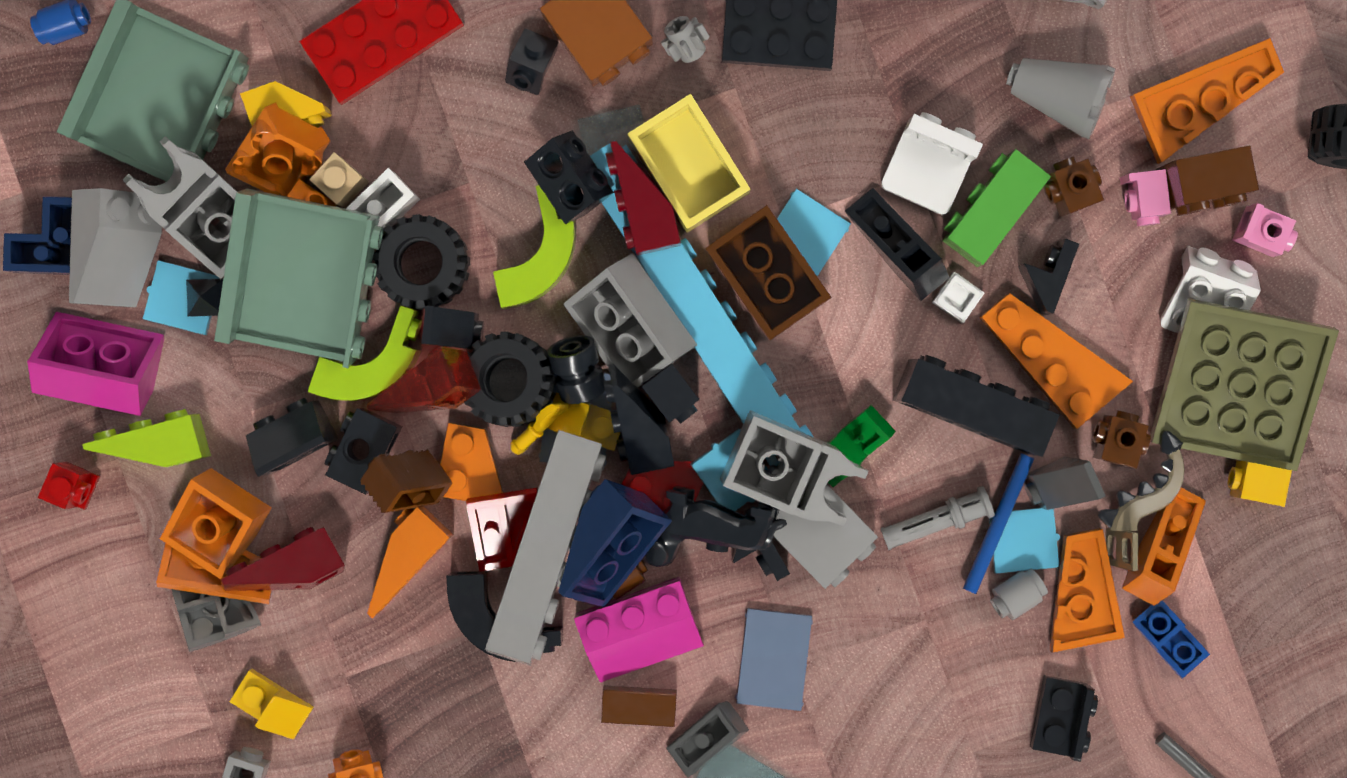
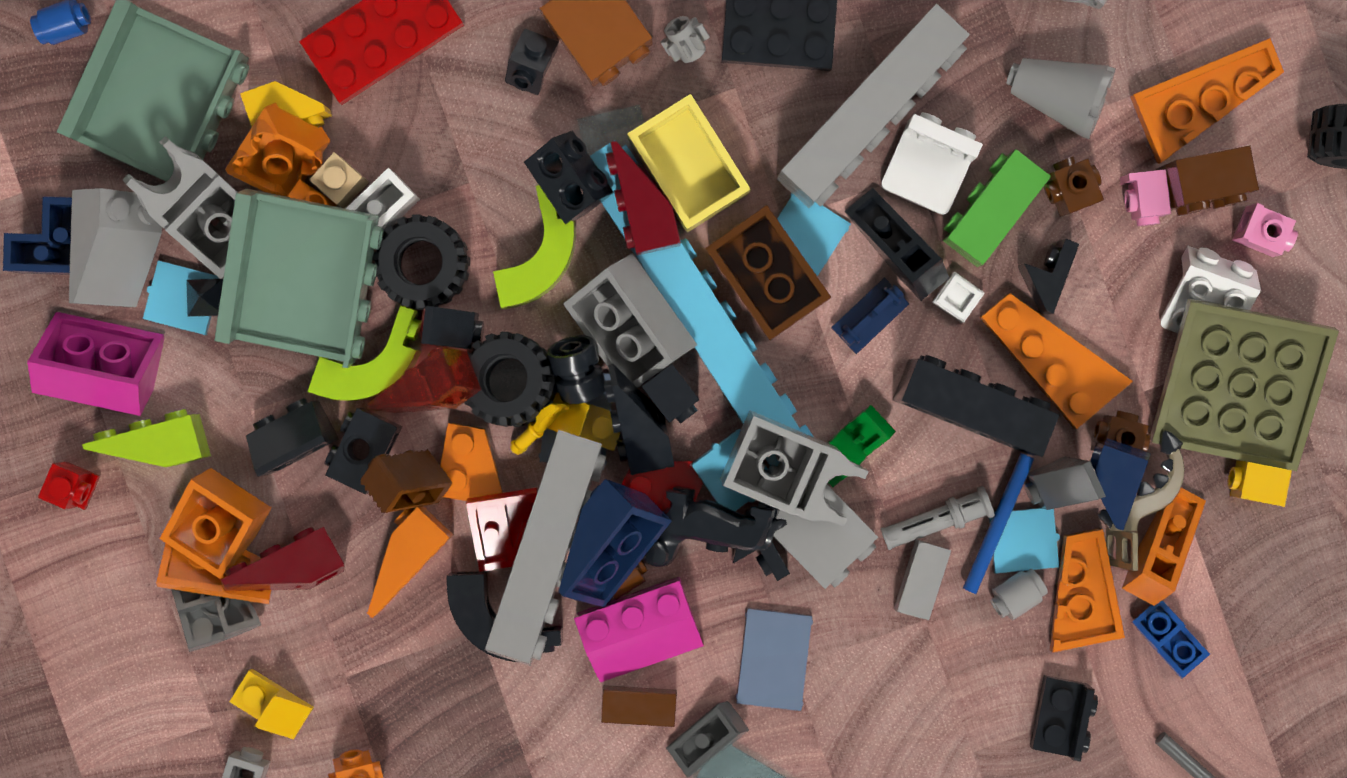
(870, 315): none -> dark blue hinge
(876, 102): none -> light grey brick
(922, 579): none -> light grey slope
(1120, 475): none -> dark blue slope

